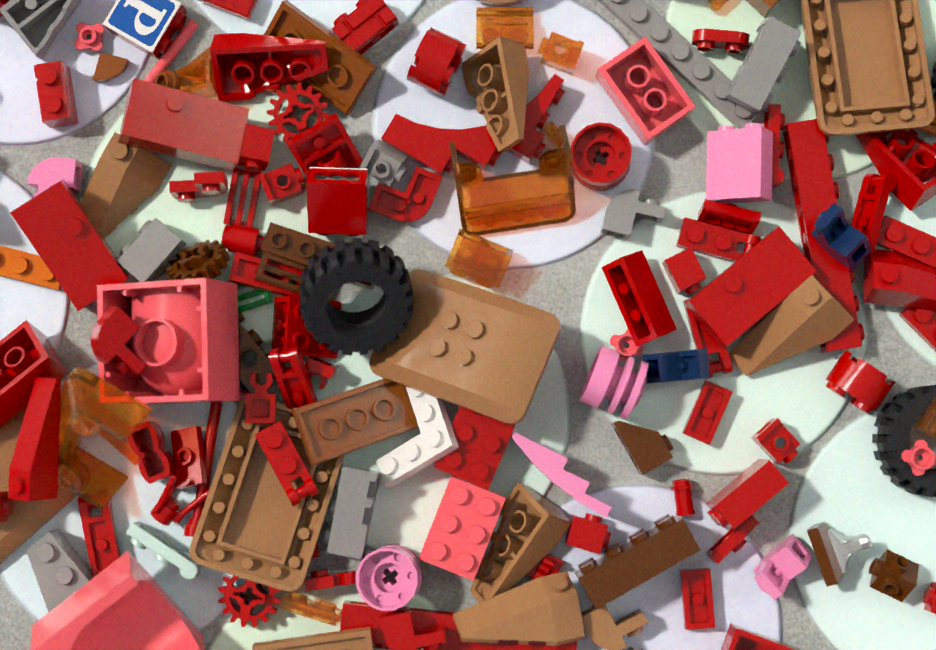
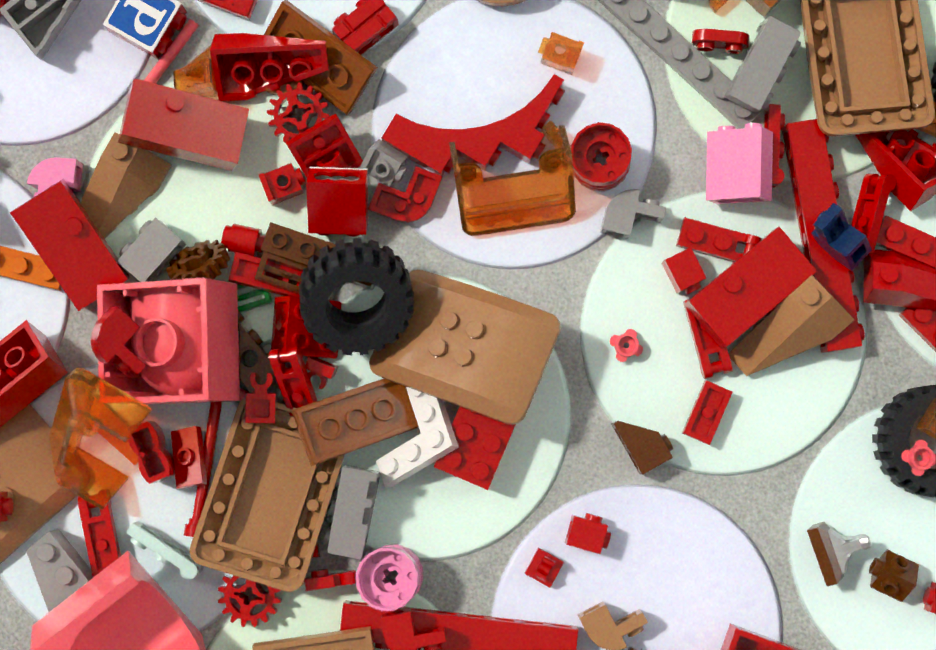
(36, 454): red wedge -> none
(56, 94): red brick -> none
(93, 44): coral plate -> none
(109, 67): dark orange tile -> none
(168, 506): red plant -> none
(169, 79): dark orange plate -> none
(204, 185): red plate -> none
(242, 199): red tile -> none
(256, 148): red brick -> none
(286, 462): red plate -> none
(320, 611): clear orange plate -> none
(436, 61): red brick -> none
(462, 528): coral brick -> none
(478, 259): clear orange brick -> none
(499, 84): medium nougat wedge -> none
(507, 22): clear orange plate -> none
(524, 537): medium nougat wedge -> none
(534, 611): medium nougat wedge -> none
(552, 466): bright pink slope -> none
(614, 382): bright pink wheel -> none
(637, 560): reddish brown brick -> none
(639, 298): red brick -> none
(644, 91): coral brick -> none
(677, 366): dark blue brick -> none
(683, 497): red pin -> none
(697, 598): red plate -> none
(729, 216): red plate -> none
(732, 540): red plate -> none
(746, 494): red brick -> none
(766, 438): red brick -> none
(781, 566): bright pink brick -> none
(859, 381): red brick -> none

